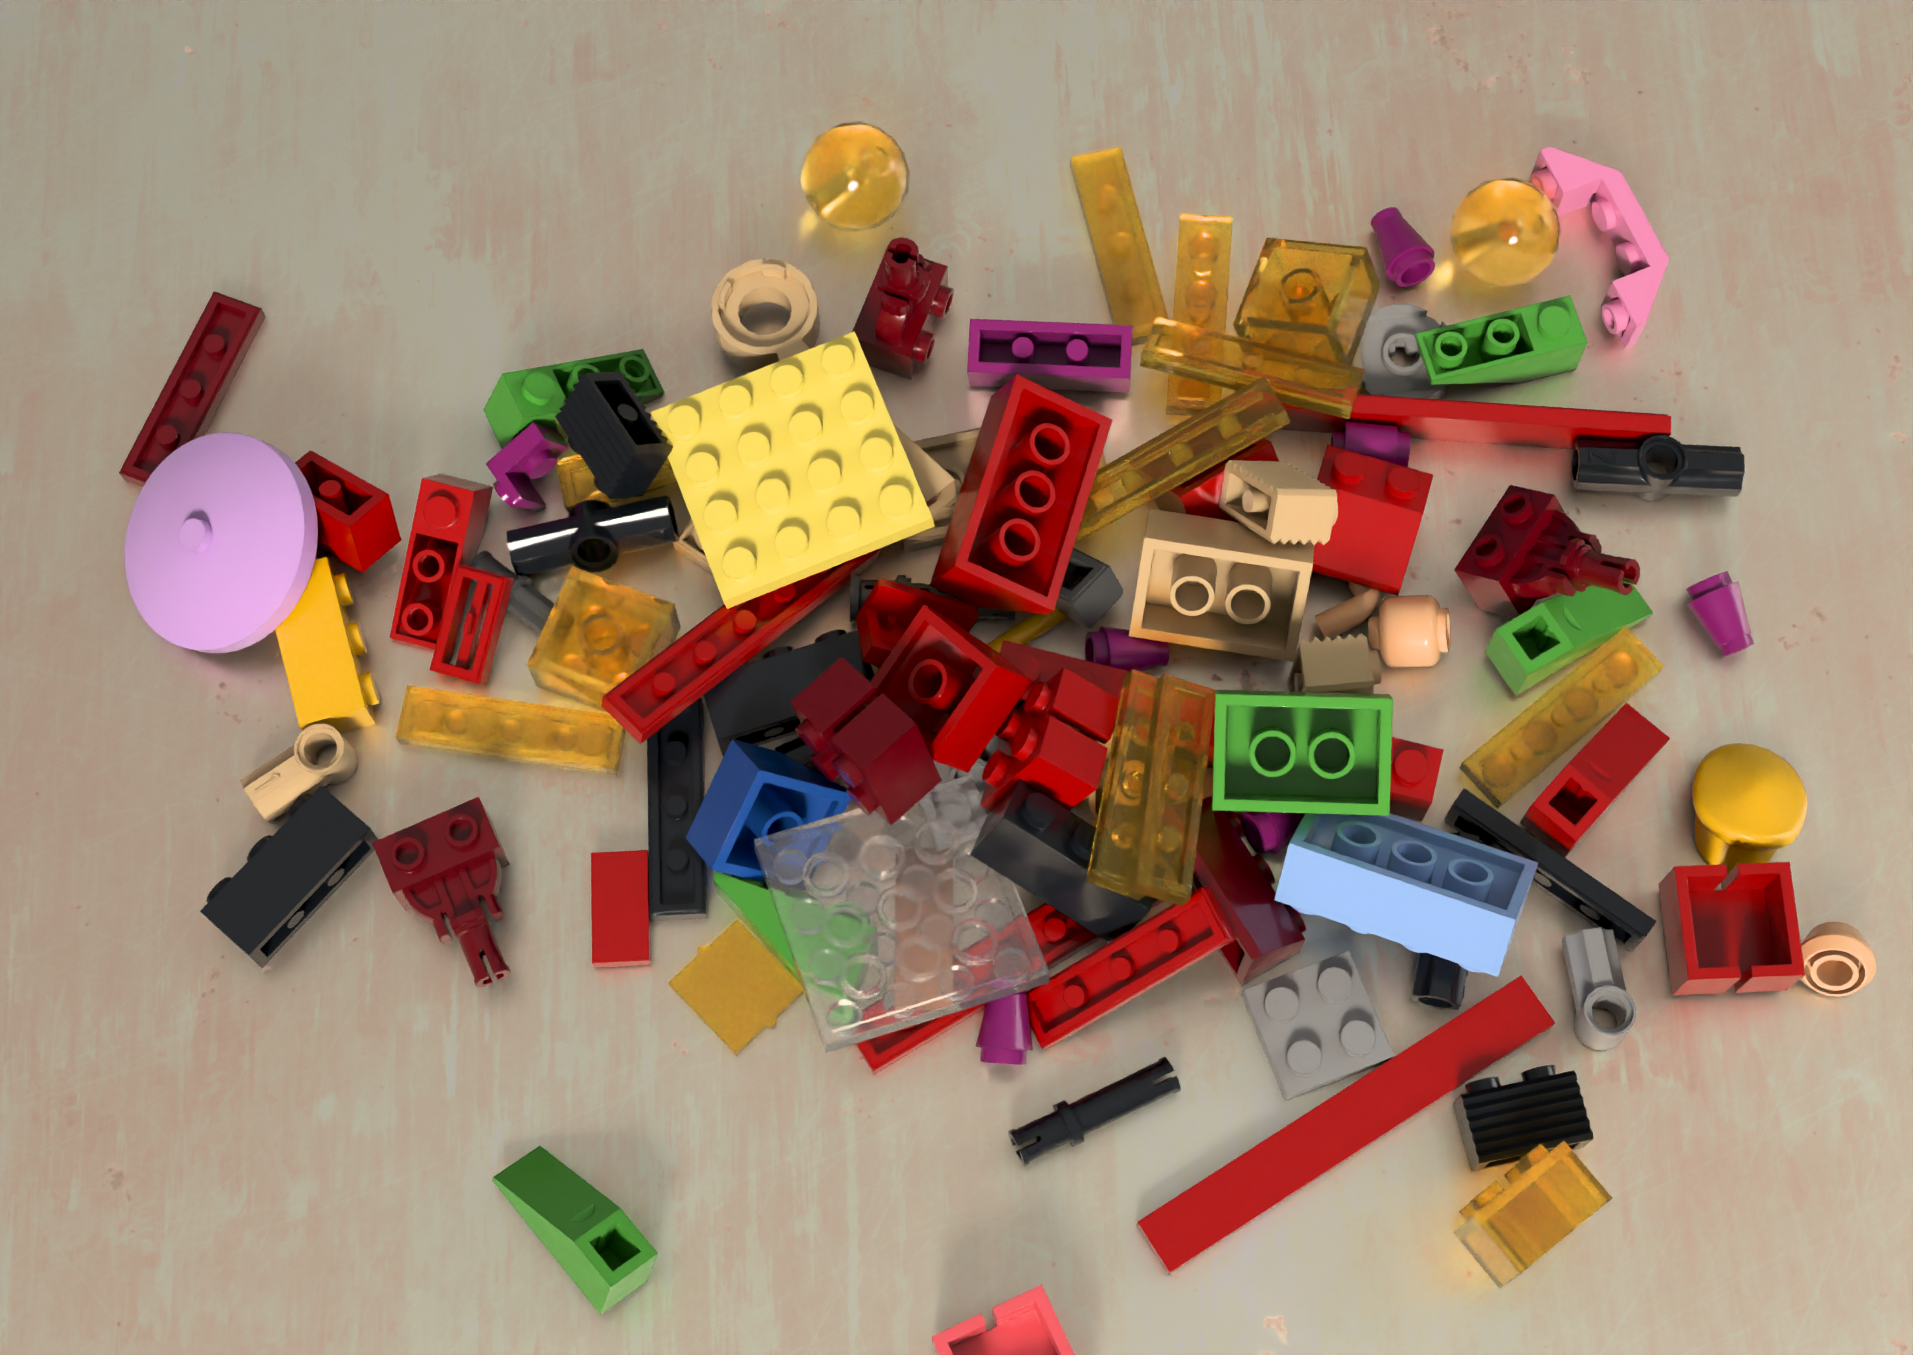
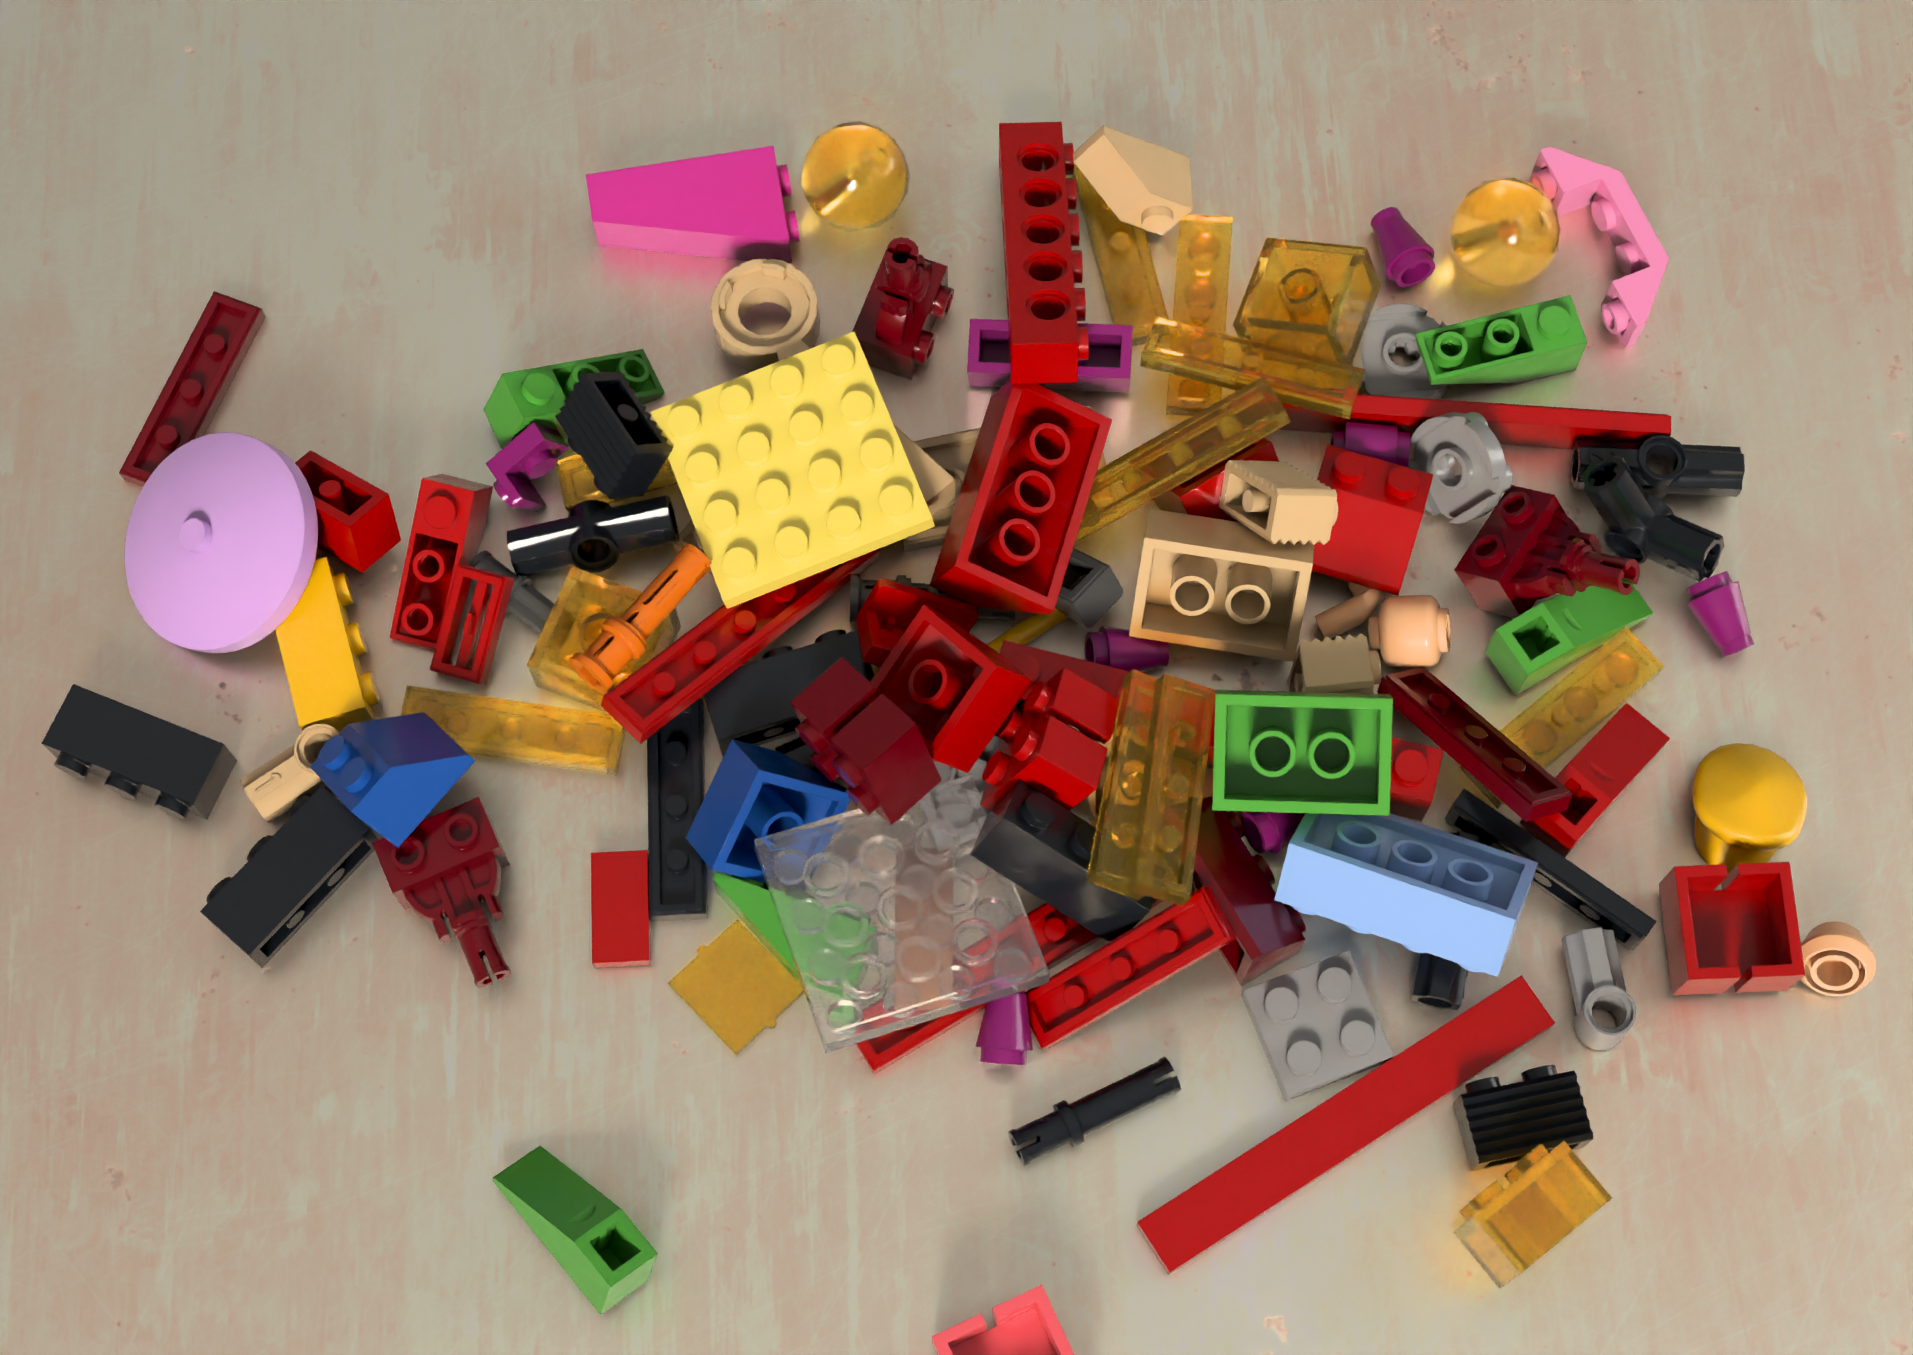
(138, 754): none -> black brick
(392, 771): none -> blue slope
(625, 635): none -> orange pin
(698, 207): none -> dark pink slope
(1039, 254): none -> red brick
(1137, 179): none -> tan slope
(1476, 744): none -> dark red tile
(1481, 459): none -> light grey plate
(1645, 525): none -> black piece

